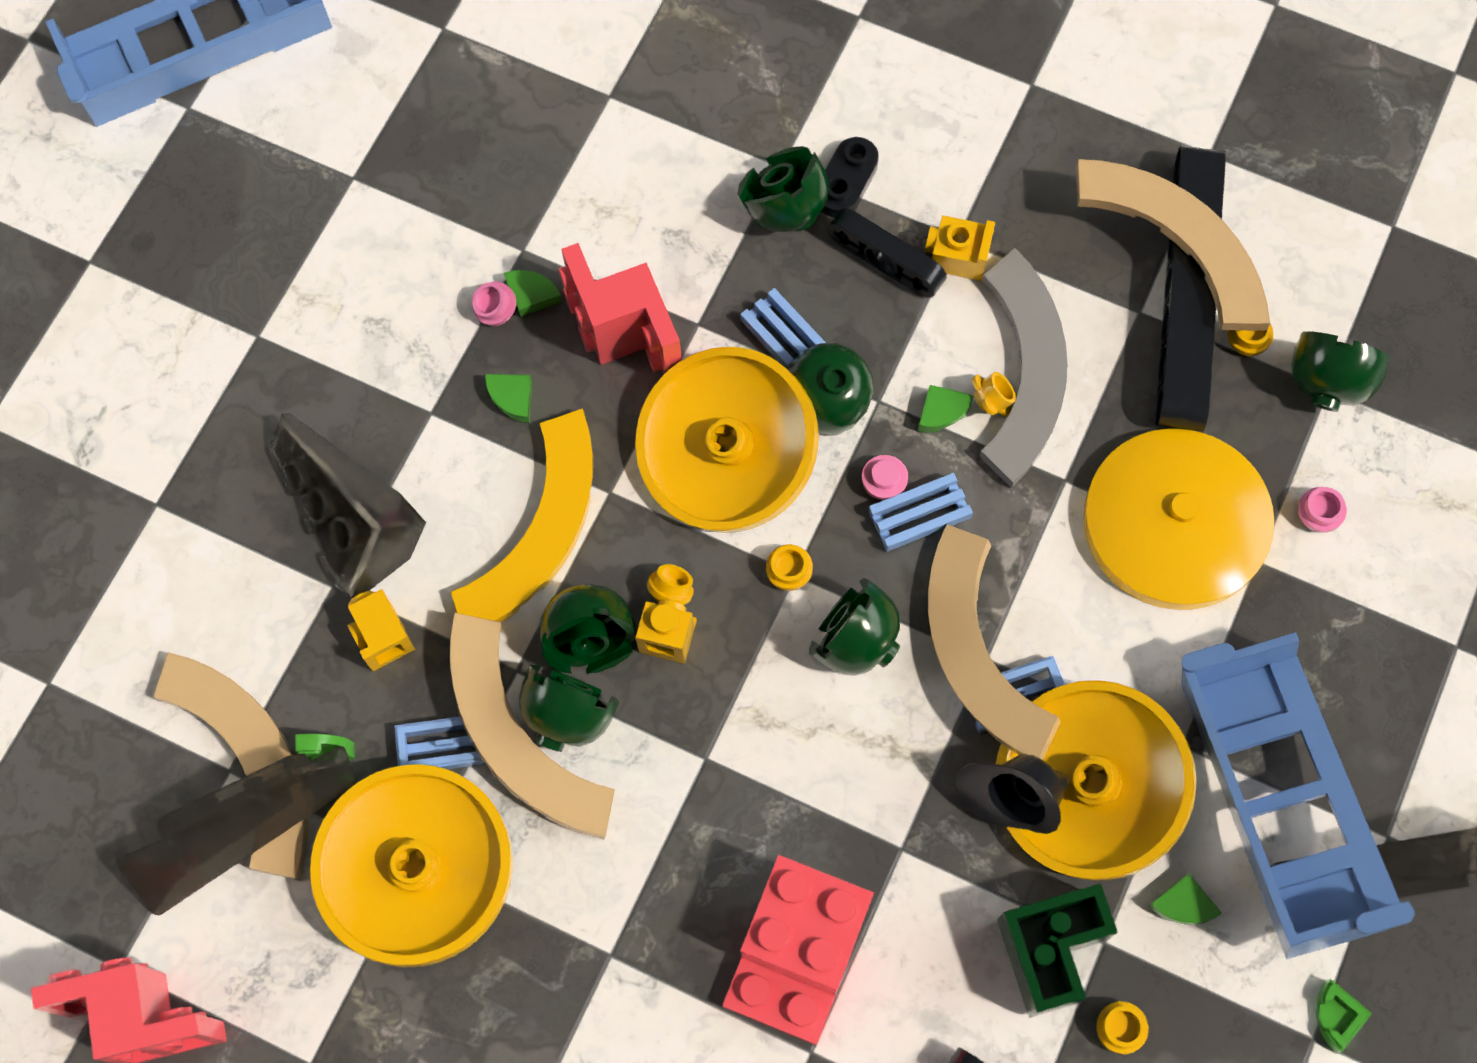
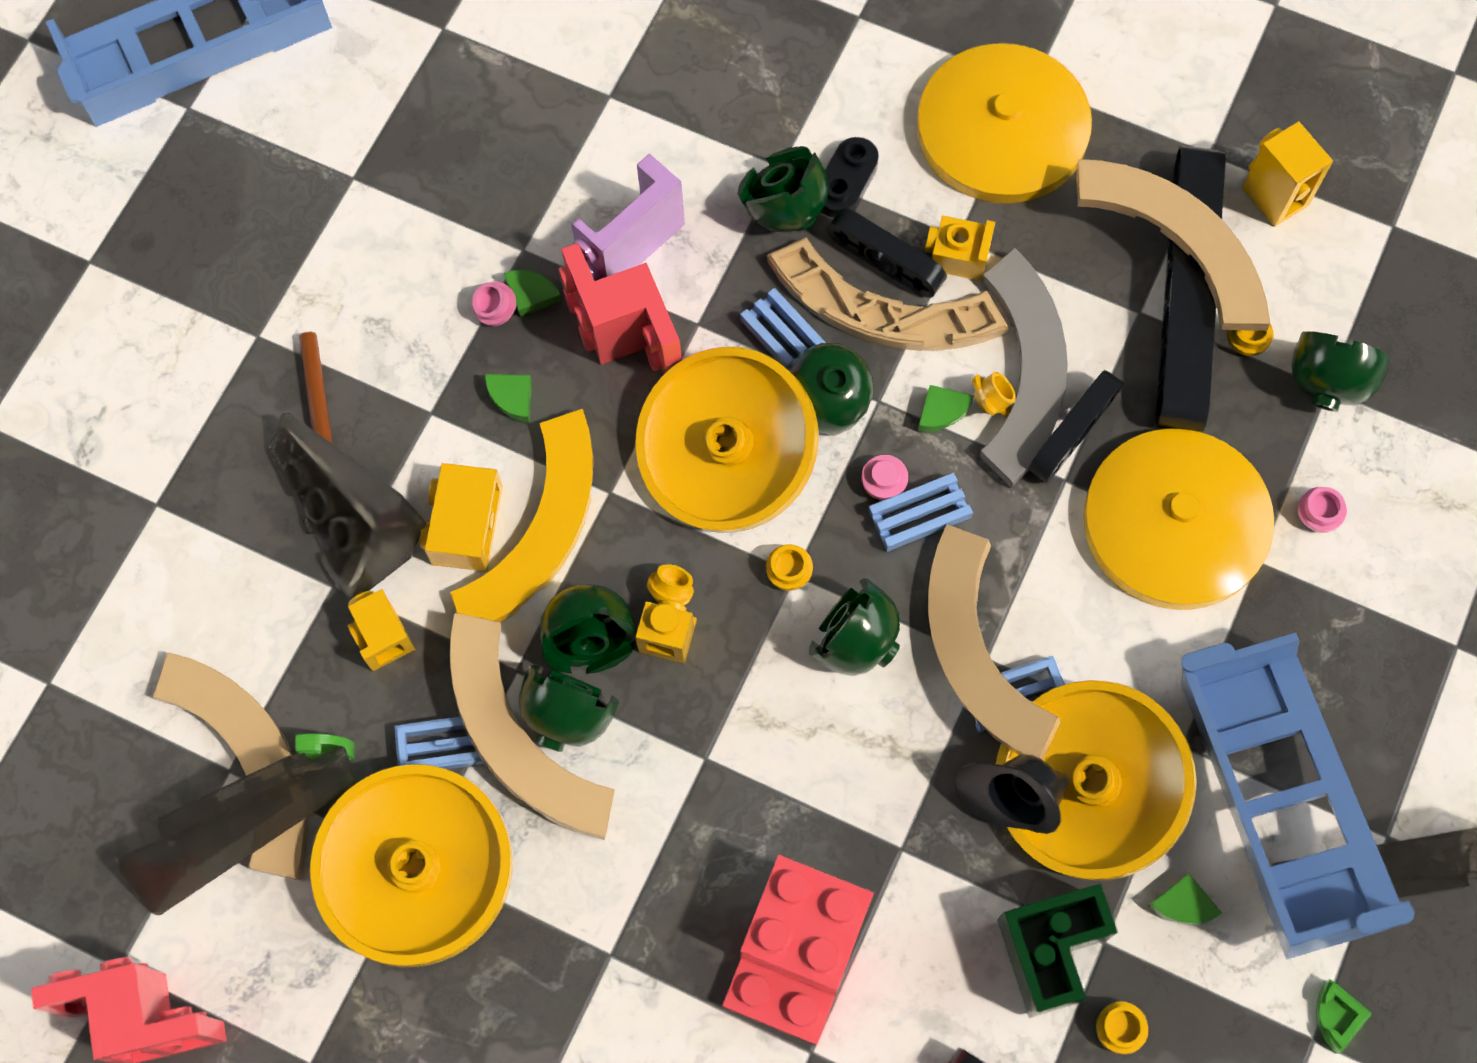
(315, 385): none -> dark orange bar
(462, 517): none -> yellow brick
(639, 227): none -> lavender panel
(881, 318): none -> tan tile
(1003, 123): none -> yellow dish
(1075, 426): none -> black beam
(1286, 172): none -> yellow brick

